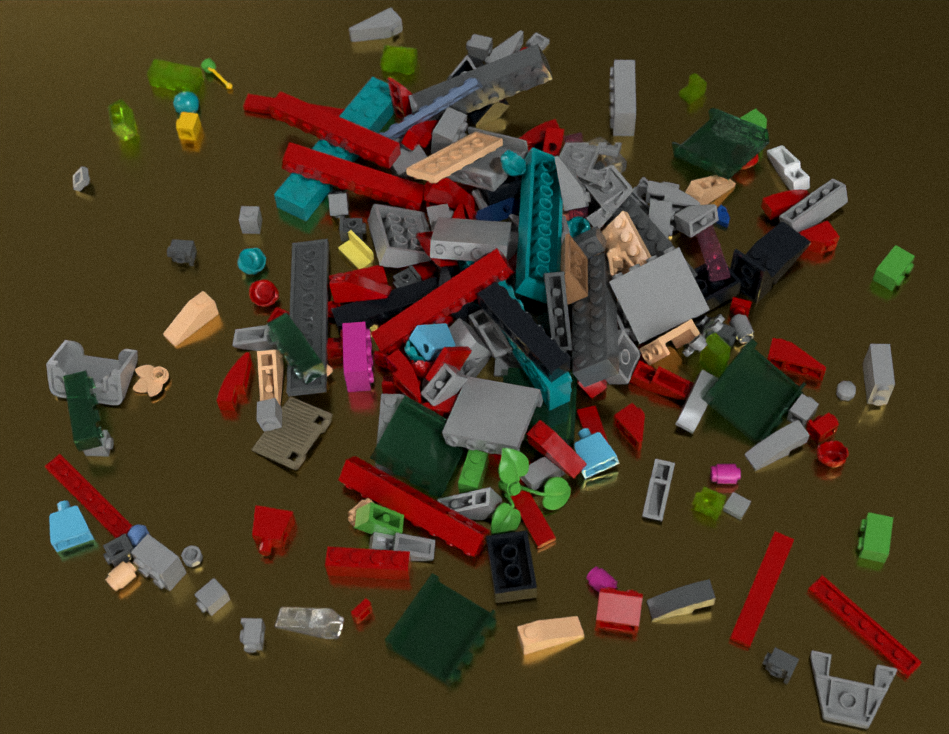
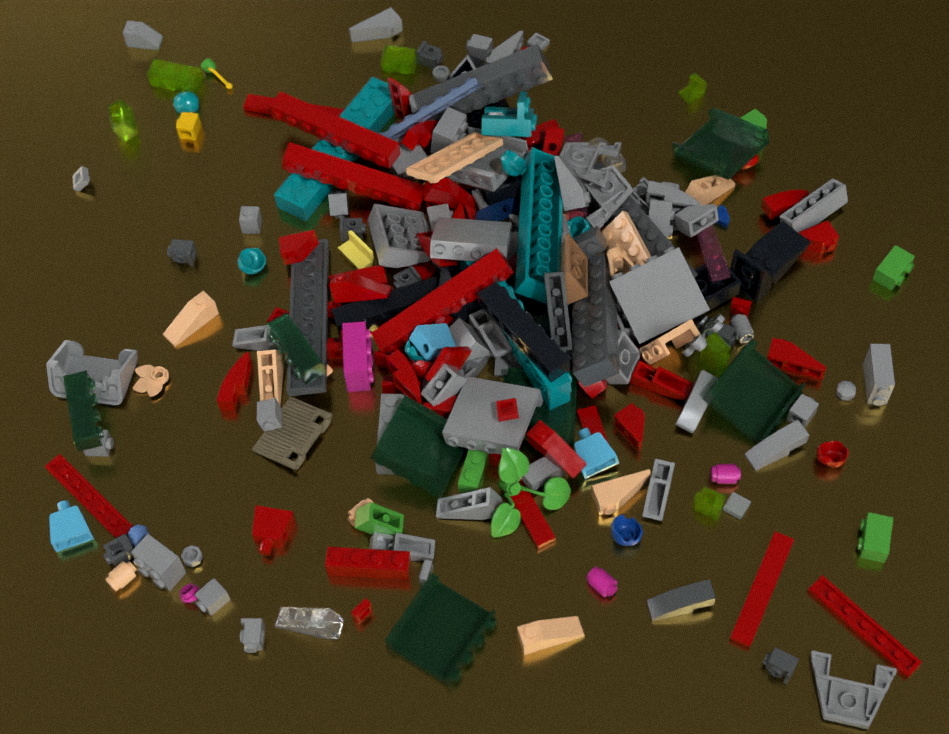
(141, 36): none -> light grey slope
(188, 591): none -> dark pink plate
(263, 293): red hair -> none
(297, 246): none -> red slope
(414, 505): red brick -> none
(426, 571): none -> light grey tile
(429, 55): none -> dark grey brick
(440, 73): none -> light grey tile
(507, 409): none -> red plate
(510, 121): none -> teal brick
(511, 566): black brick -> none
(615, 493): none -> light nougat slope
(619, 610): slope -> none
(622, 98): light grey brick -> none
(626, 531): none -> blue hair
(788, 168): white slope -> none
(822, 427): red brick -> none

